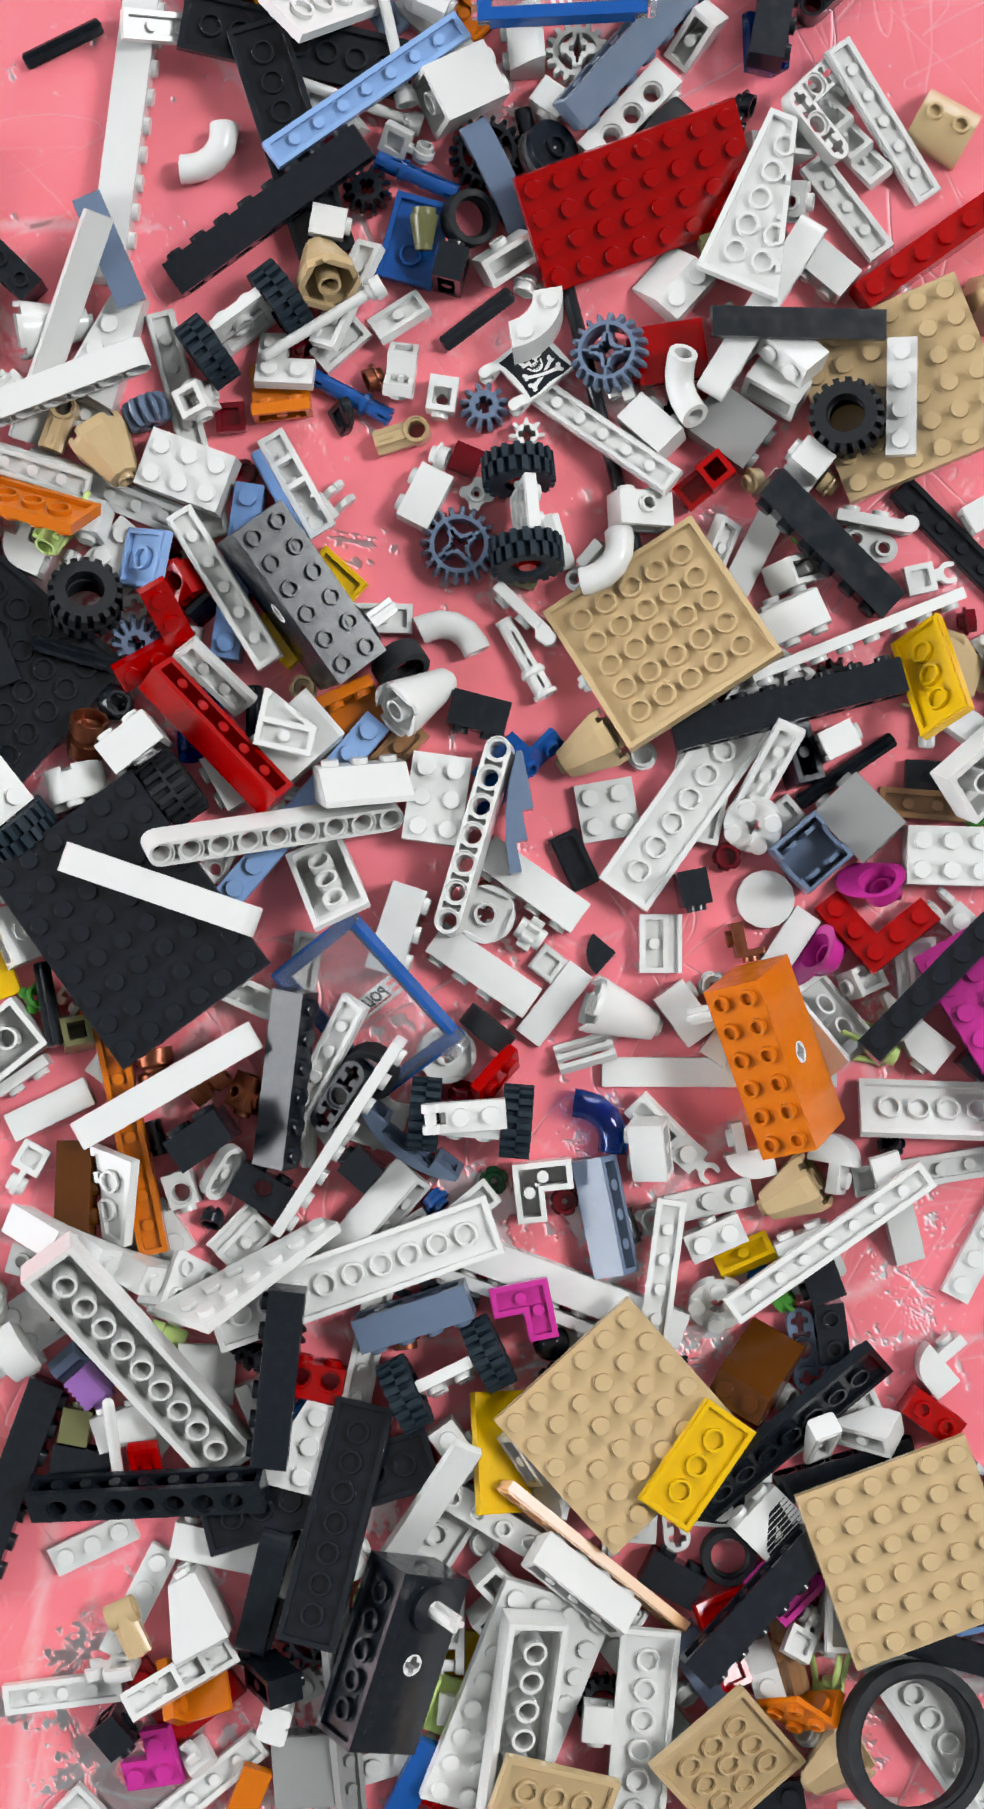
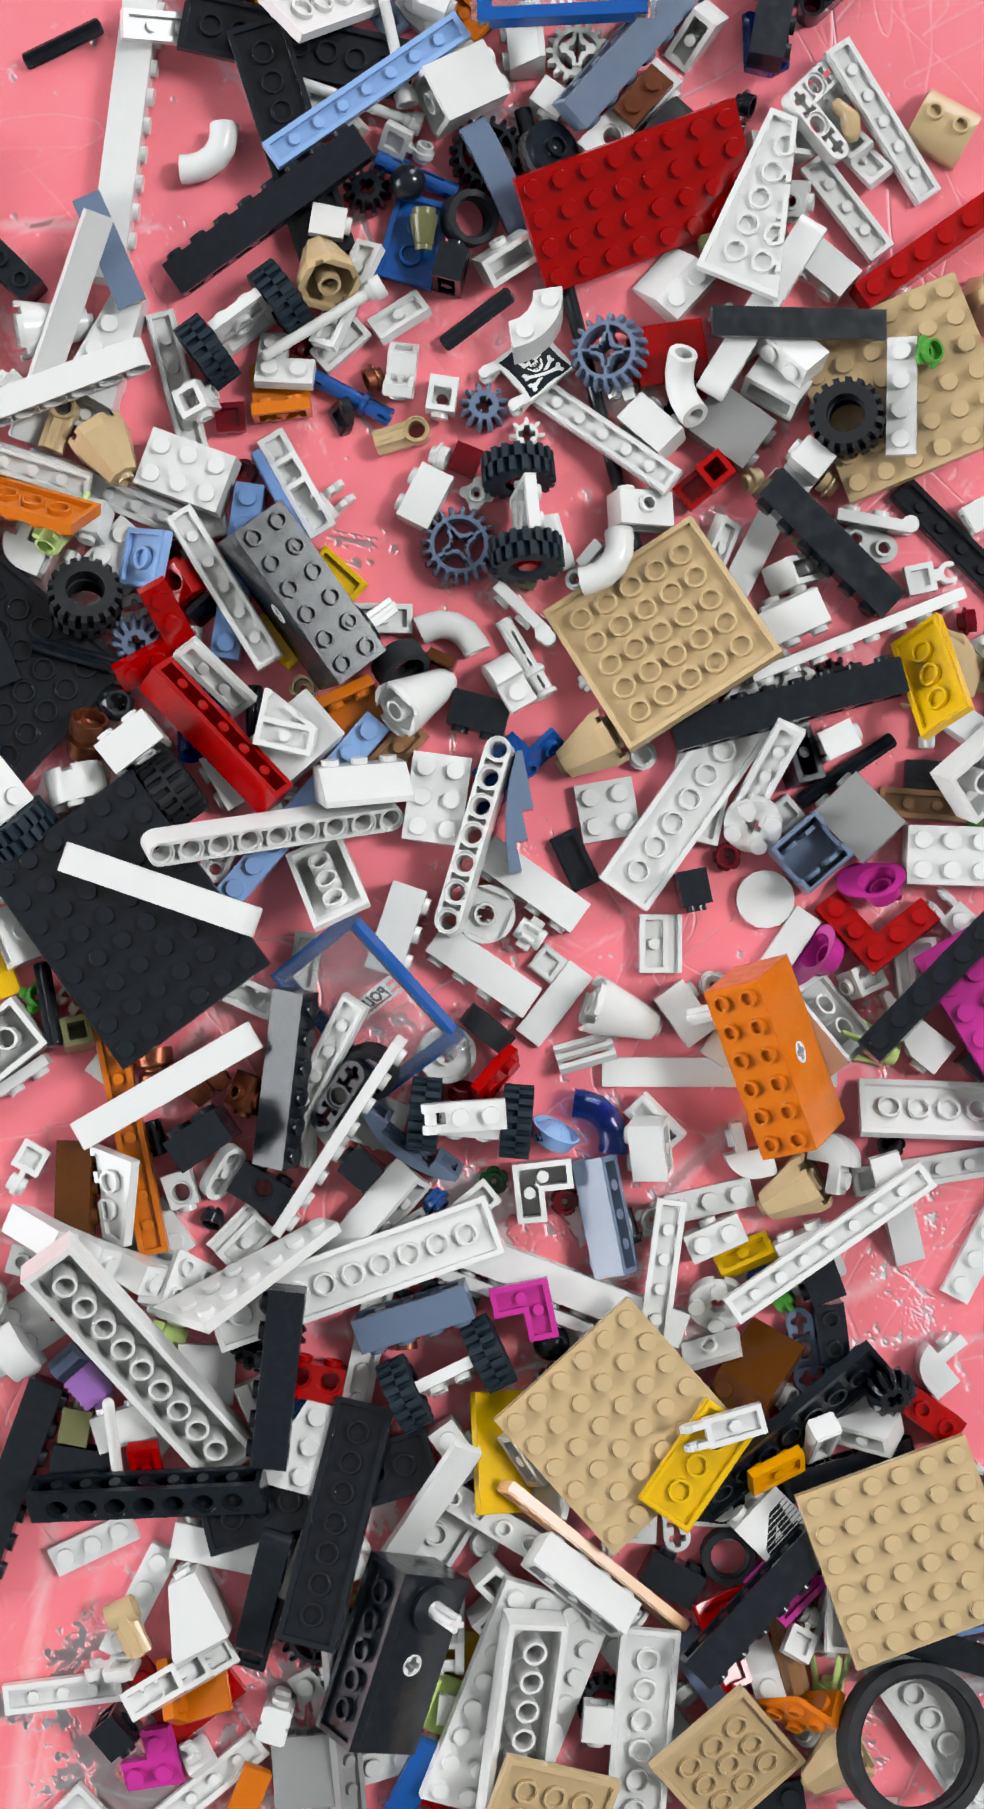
(50, 1109): white tile -> none
(147, 411): sand blue gear -> none
(273, 1679): black brick -> none
(407, 182): none -> black piece
(441, 659): none -> reddish brown tile
(508, 681): none -> white brick
(525, 285): white plate -> none
(553, 1134): none -> light blue hat
(598, 953): black tile -> none
(642, 96): none -> copper plate
(690, 1156): white plate -> none
(712, 1349): none -> white plate
(726, 1427): none -> white hinge
(736, 939): copper bracket -> none
(776, 1470): none -> light orange plate
(849, 120): none -> tan arm
(890, 1391): none -> black gear
(929, 351): none -> bright green plate

